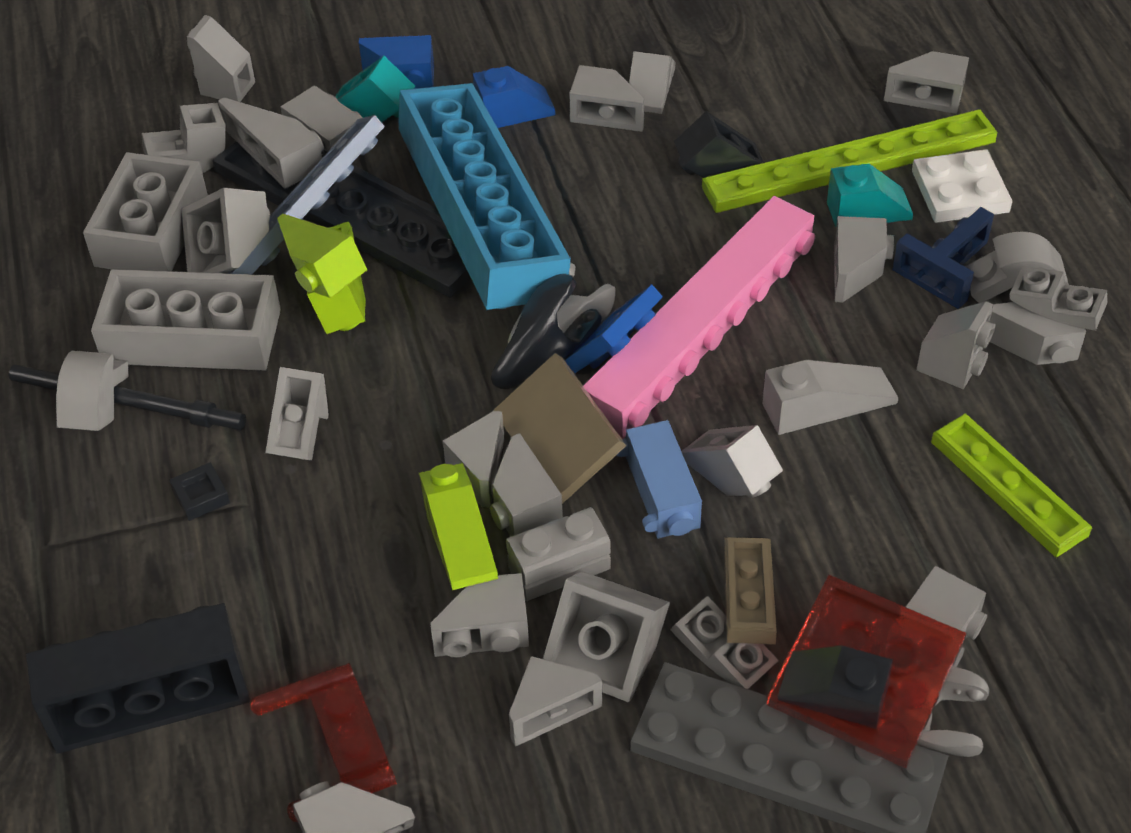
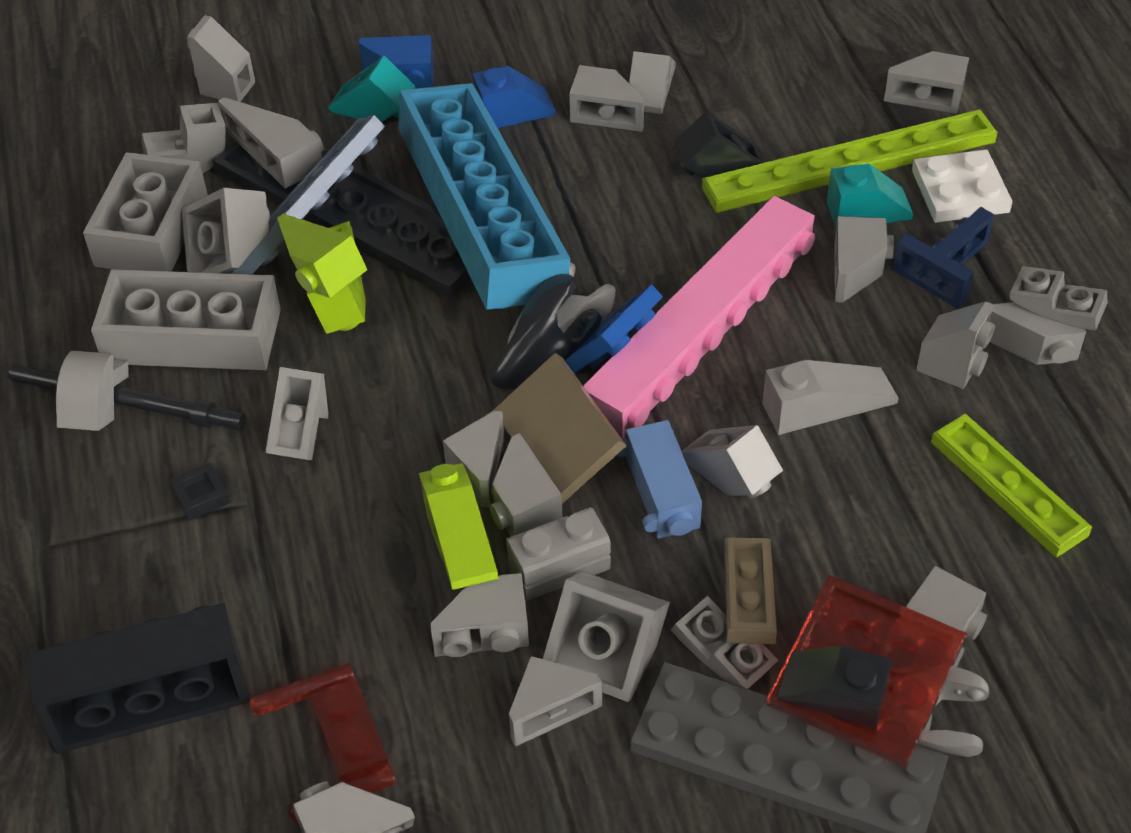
(322, 114): light grey brick -> none
(1001, 267): light grey brick -> none

